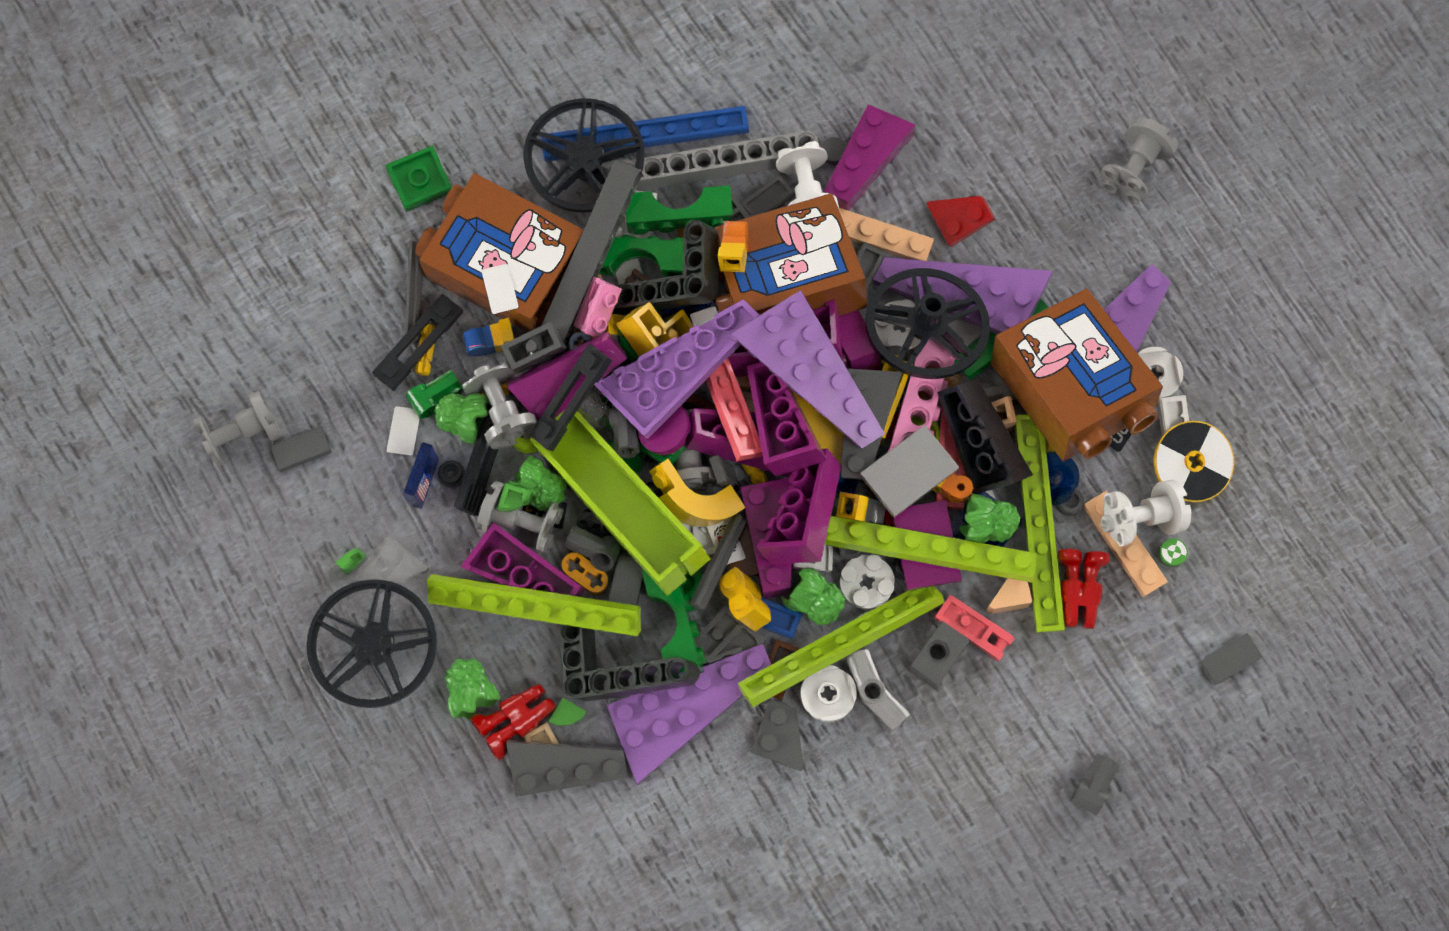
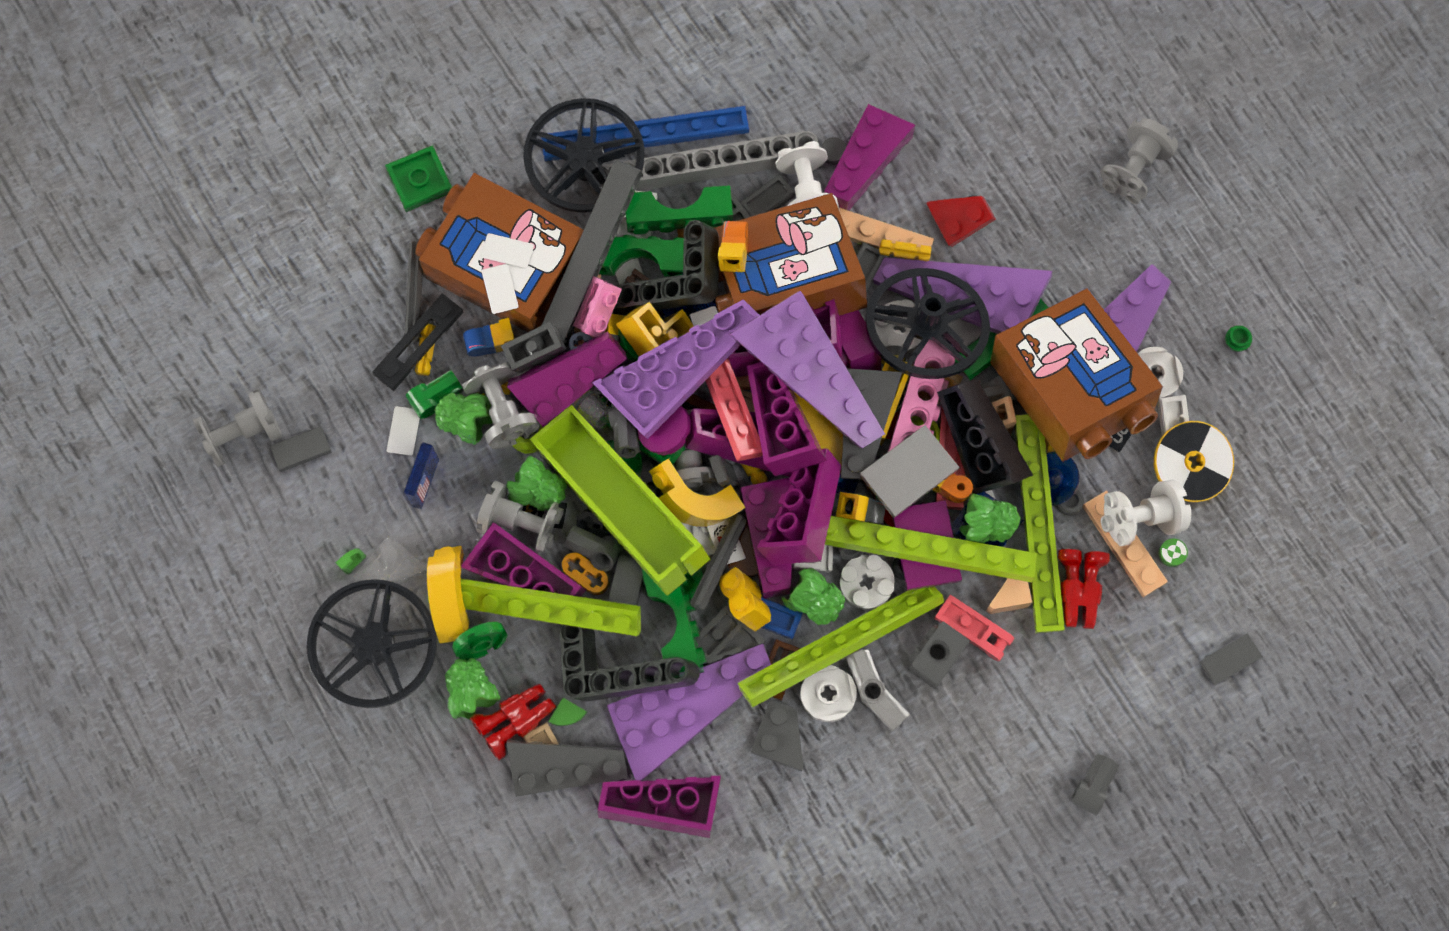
(445, 593): none -> yellow arch
(449, 466): black plate -> none
(472, 496): black container -> none
(479, 639): none -> green tile
(507, 250): none -> white sticker
(513, 498): bright green tile -> none
(593, 365): black container -> none
(663, 804): none -> magenta wedge
(905, 250): none -> yellow axle
(1238, 338): none -> green plate

